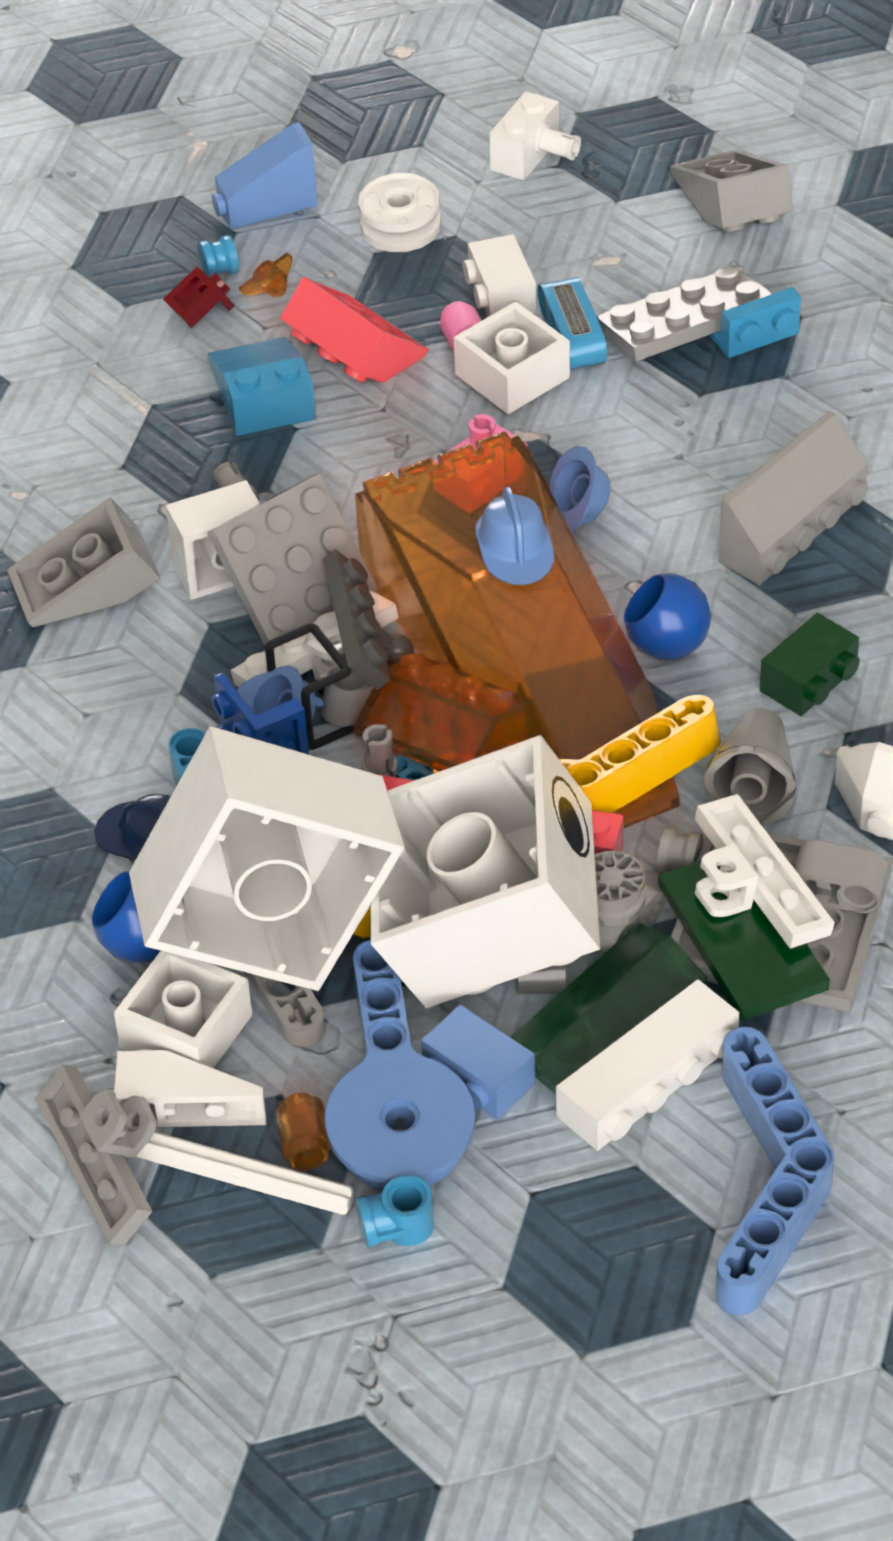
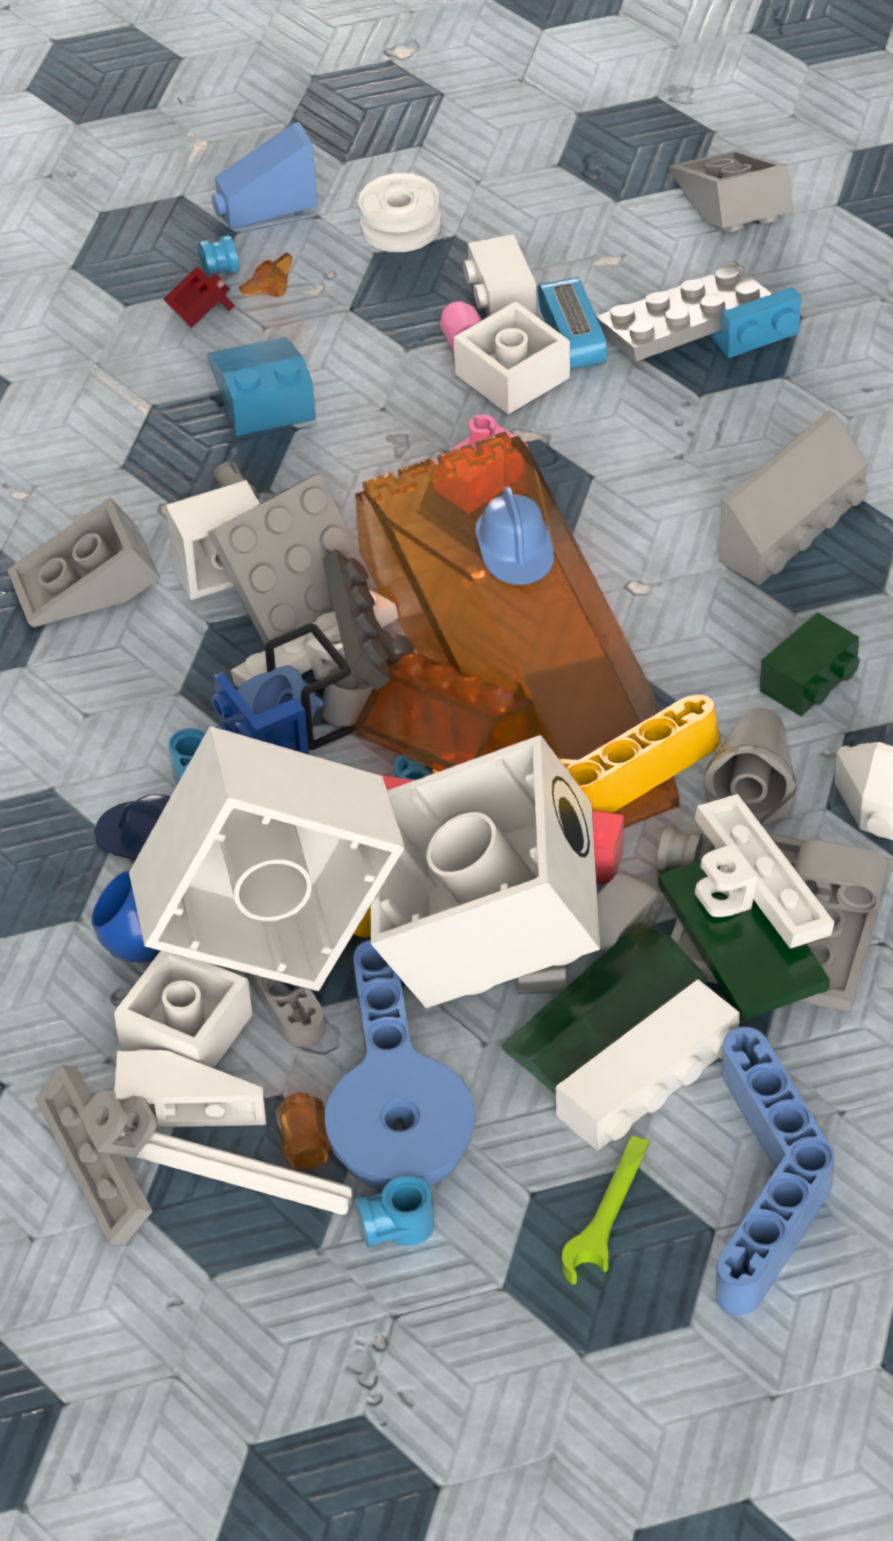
(349, 332): coral slope -> none
(378, 751): light grey pin -> none
(484, 1058): medium blue brick -> none
(528, 135): white brick -> none
(579, 487): medium blue piece -> none
(593, 1241): none -> lime piece
(619, 887): light grey wheel -> none
(668, 617): blue helmet -> none

